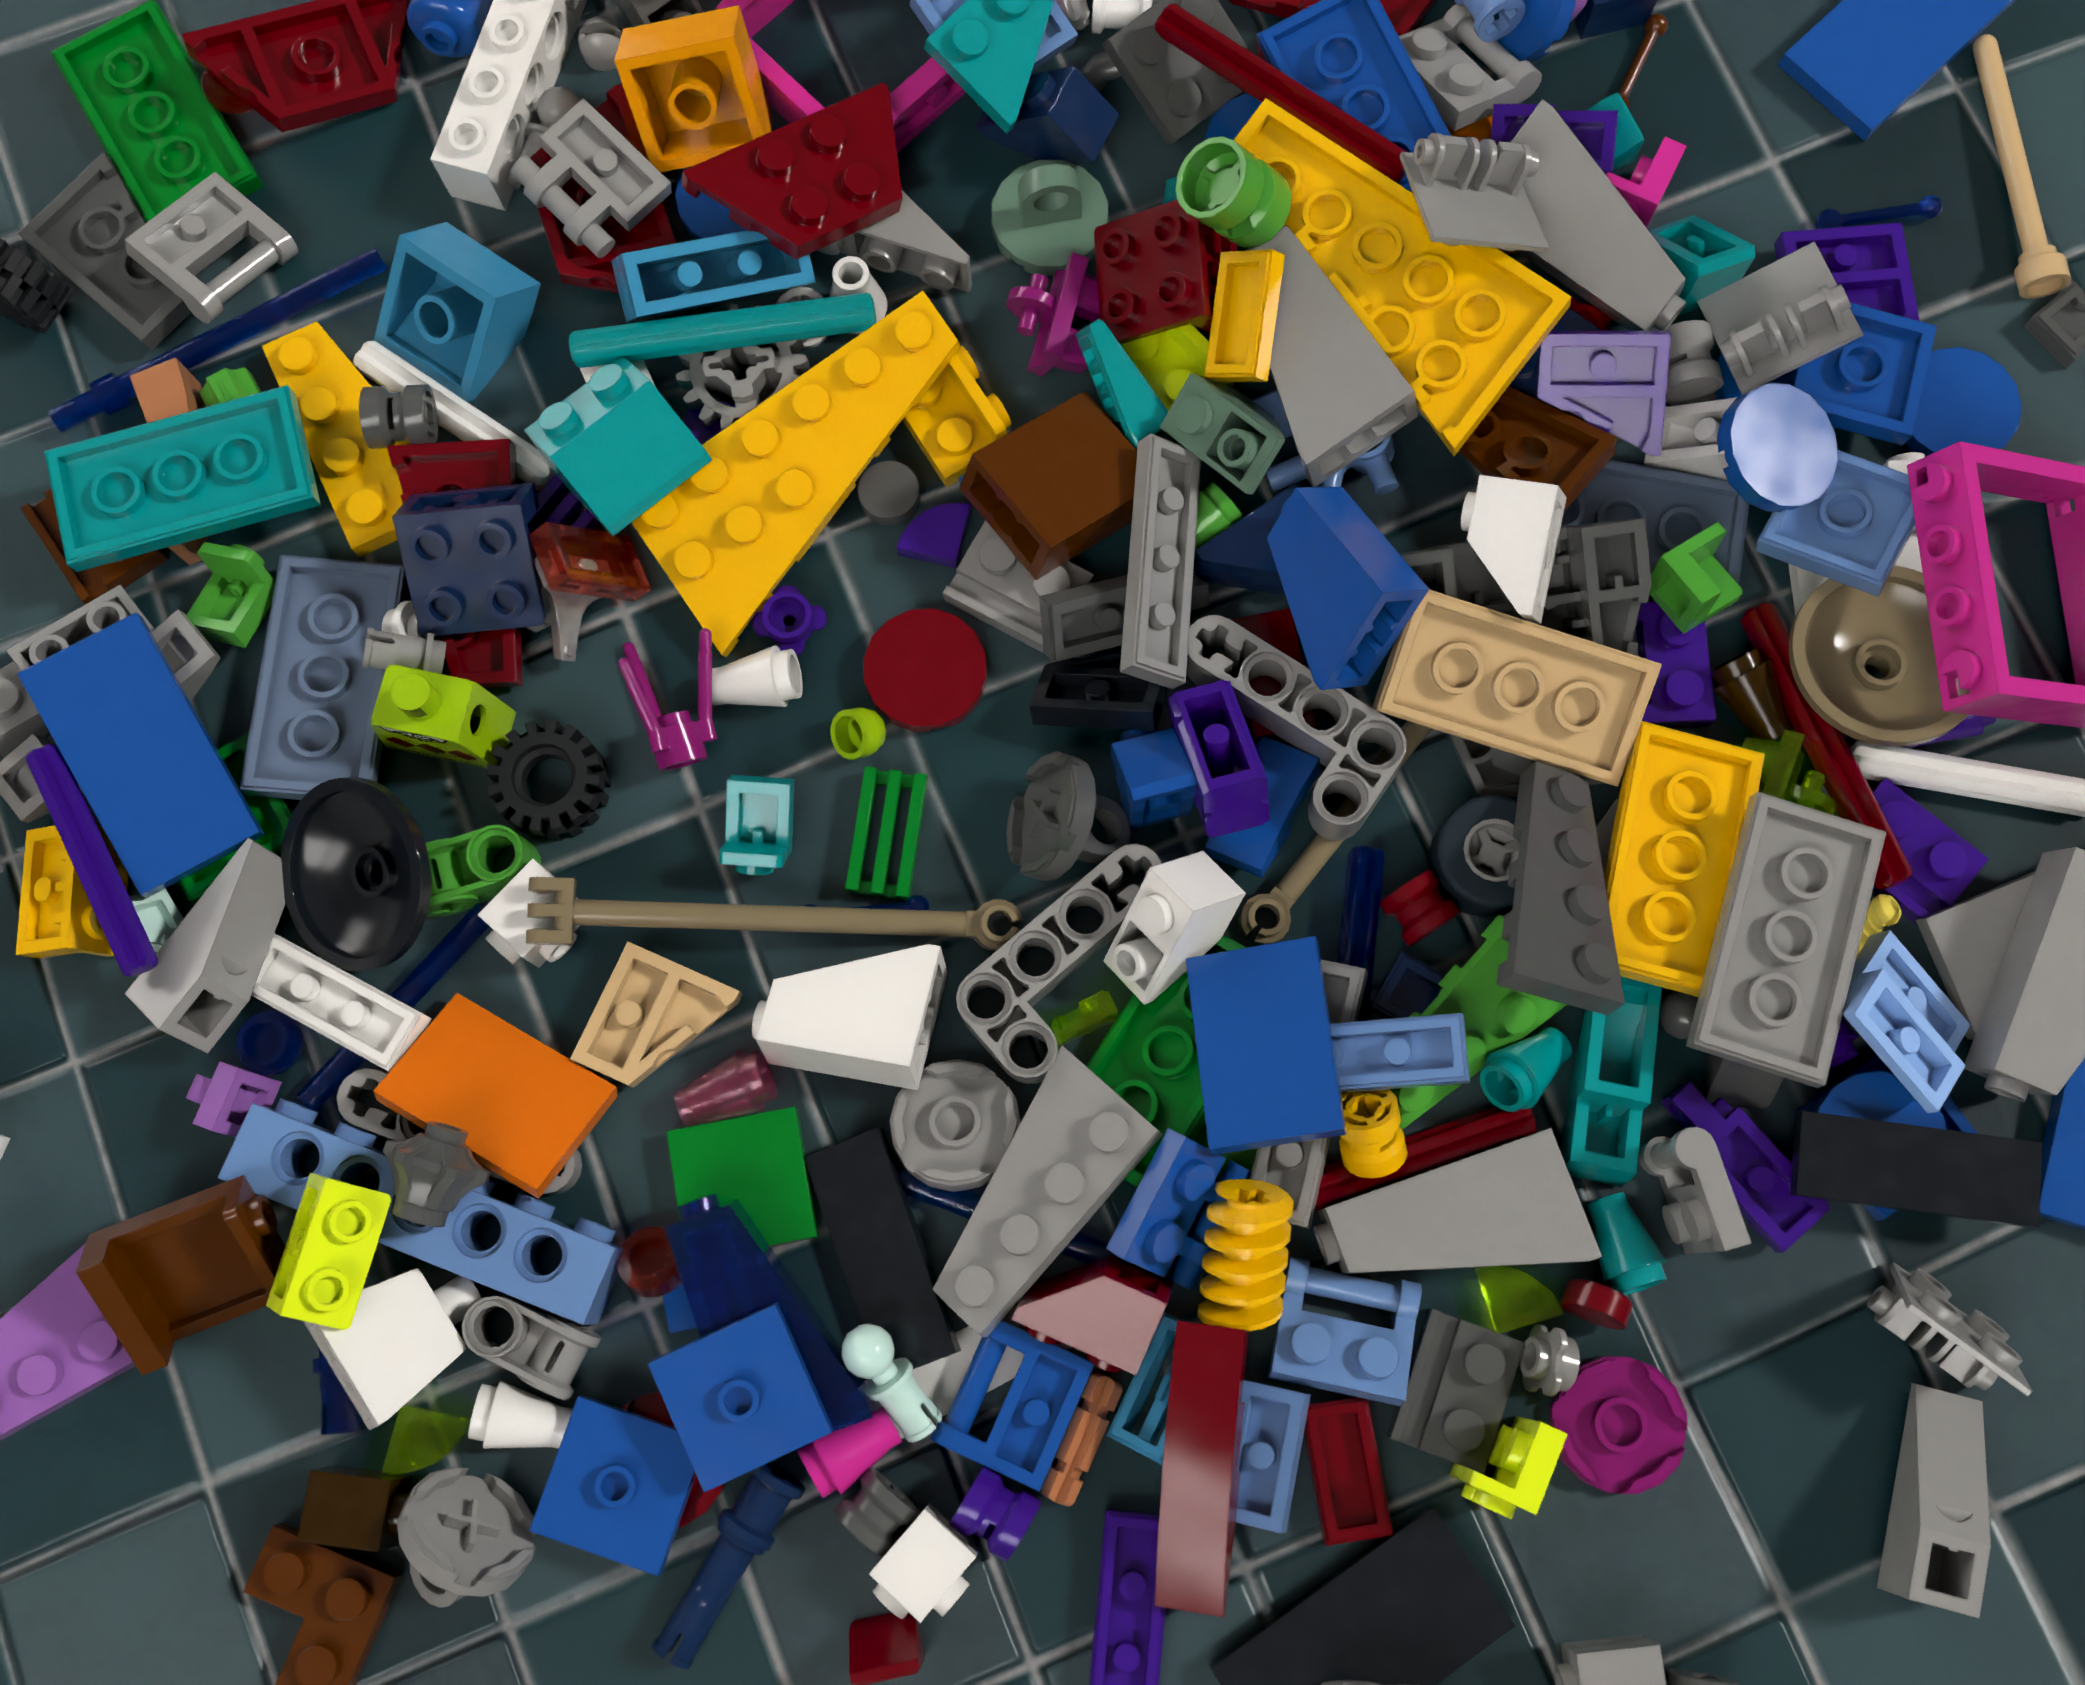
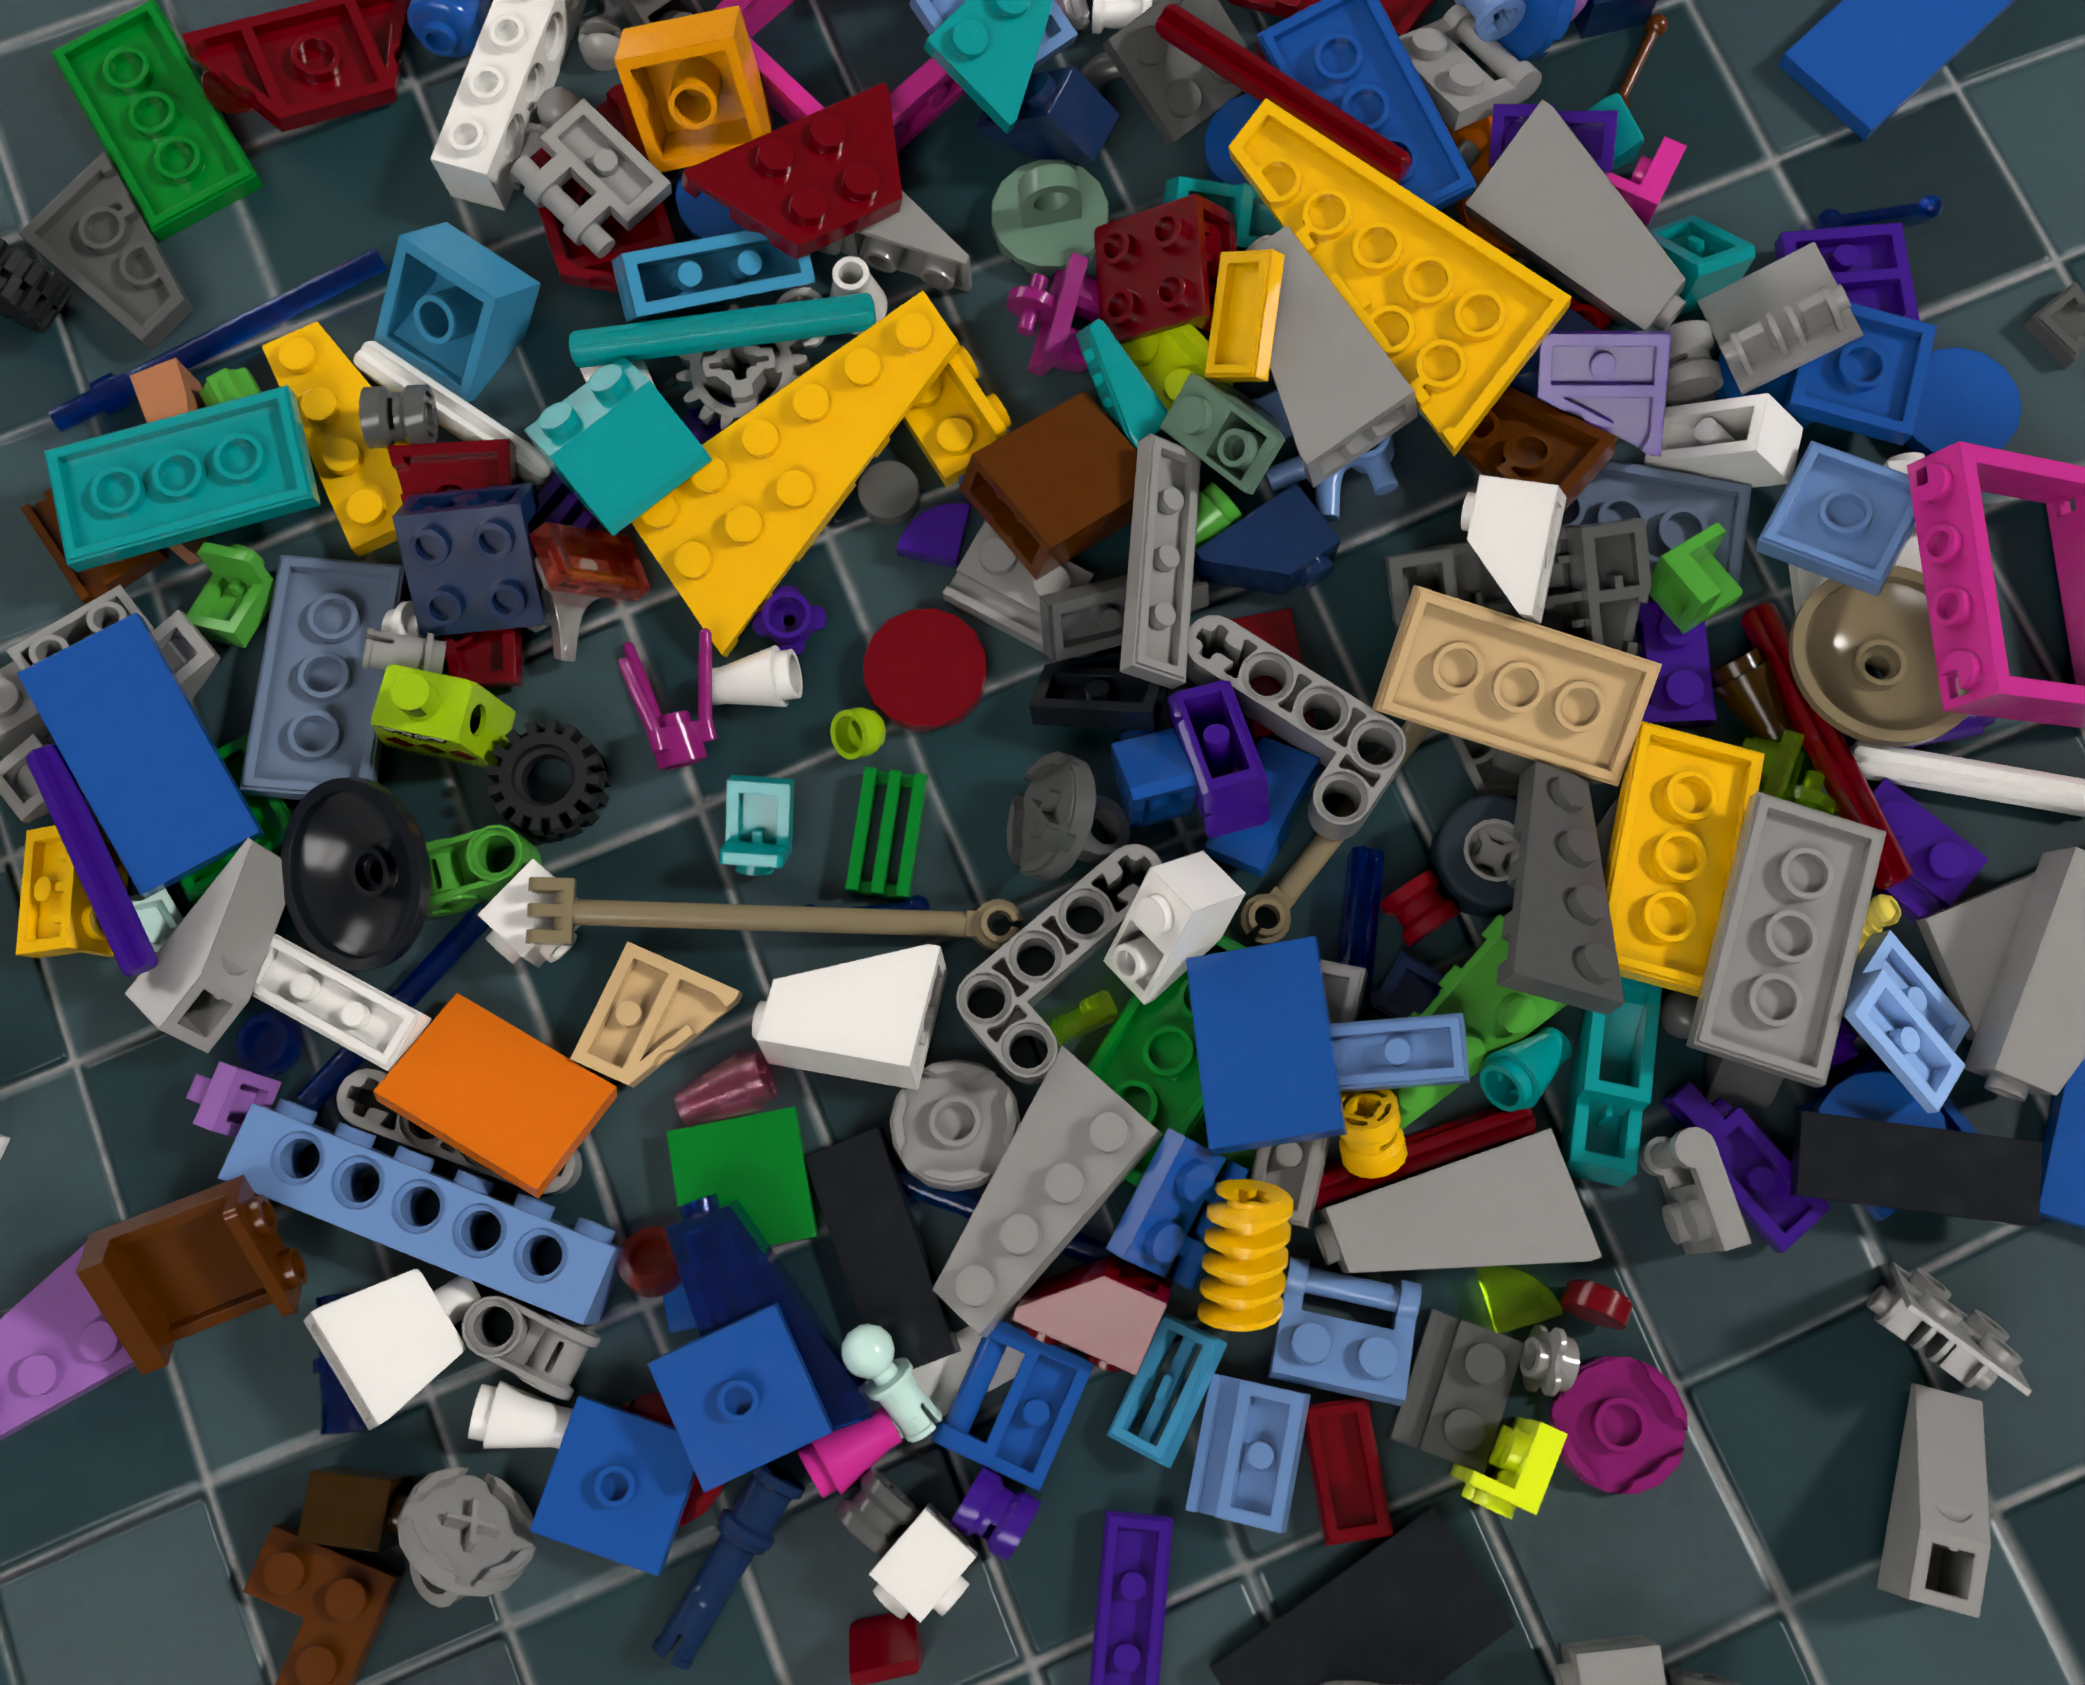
(198, 232): light grey plate -> none
(328, 1252): neon yellow bracket -> none
(422, 1438): clear neon green tile -> none
(432, 1173): dark grey rock -> none
(1081, 1439): nougat axle -> none
(1200, 1468): dark red slope -> none
(1233, 192): bright green wheel -> none
(1341, 585): blue slope -> none
(1475, 192): light grey hinge -> none
(1628, 1252): teal cone -> none
(1778, 447): tile -> none
(2040, 266): tan piece -> none

